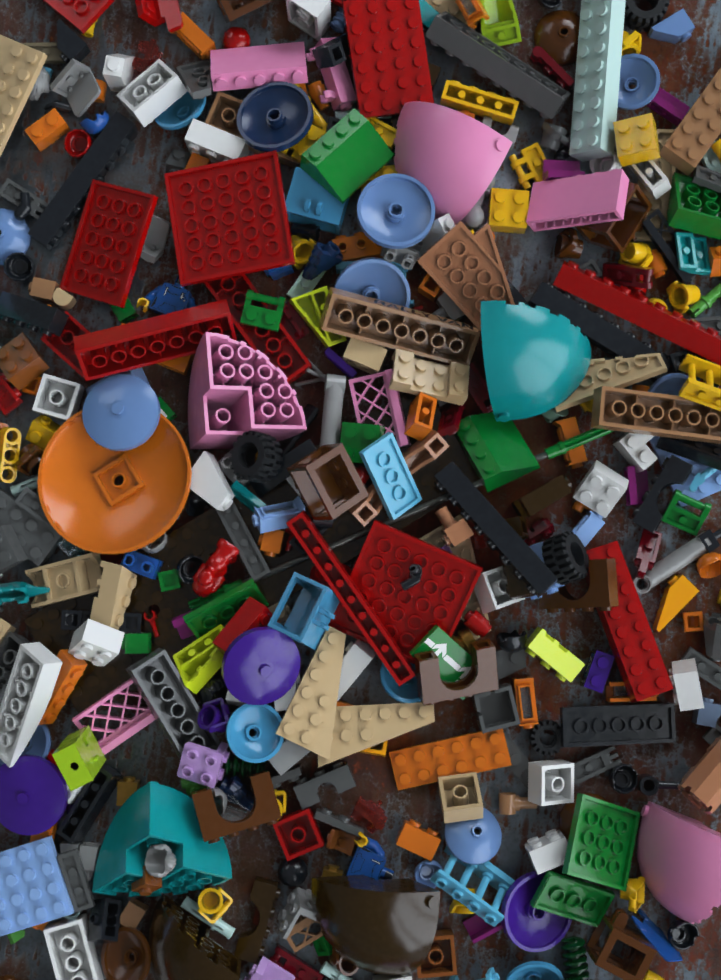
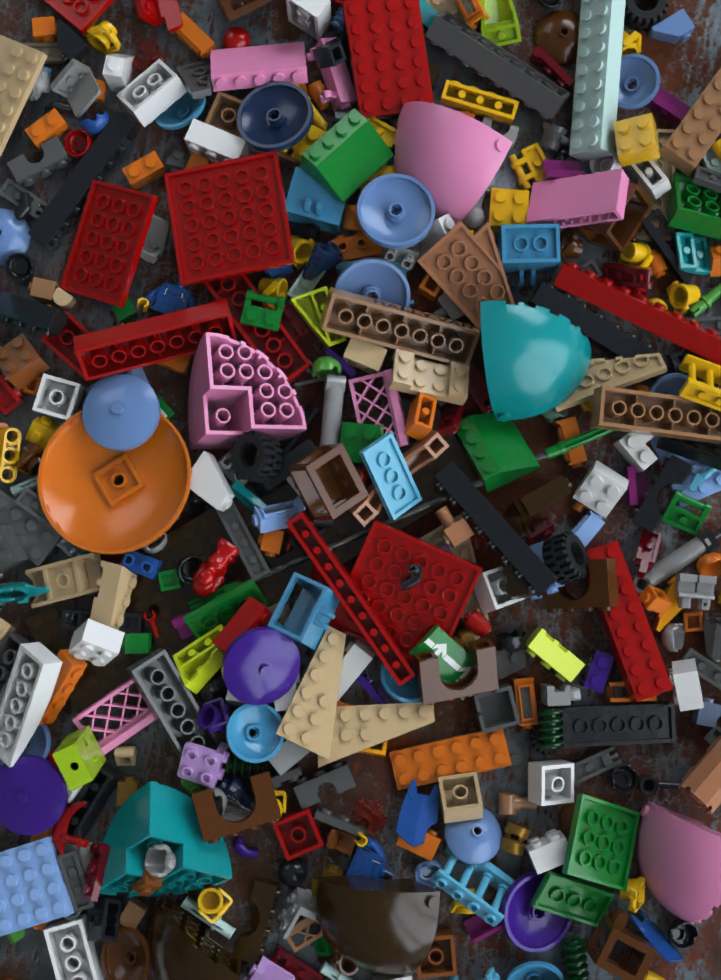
(44, 29): none -> orange brick
(54, 158): none -> dark grey arch
(60, 830): none -> red piece
(95, 871): none -> dark red plate
(102, 36): none -> yellow piece
(125, 755): none -> tan brick
(144, 170): none -> orange brick
(243, 850): none -> dark purple arm
(273, 287): none -> yellow piece
(326, 365): none -> bright green hair
(350, 219): none -> orange piece
(366, 682): none -> dark purple plate
(417, 815): none -> blue shield
(512, 844): none -> pearl gold wheel
(529, 249): none -> dark azure piece
(550, 727): none -> dark green piece
(558, 697): none -> light grey hips
(655, 600): none -> orange brick
(673, 637): none -> light grey hair
(694, 586): none -> light grey hips

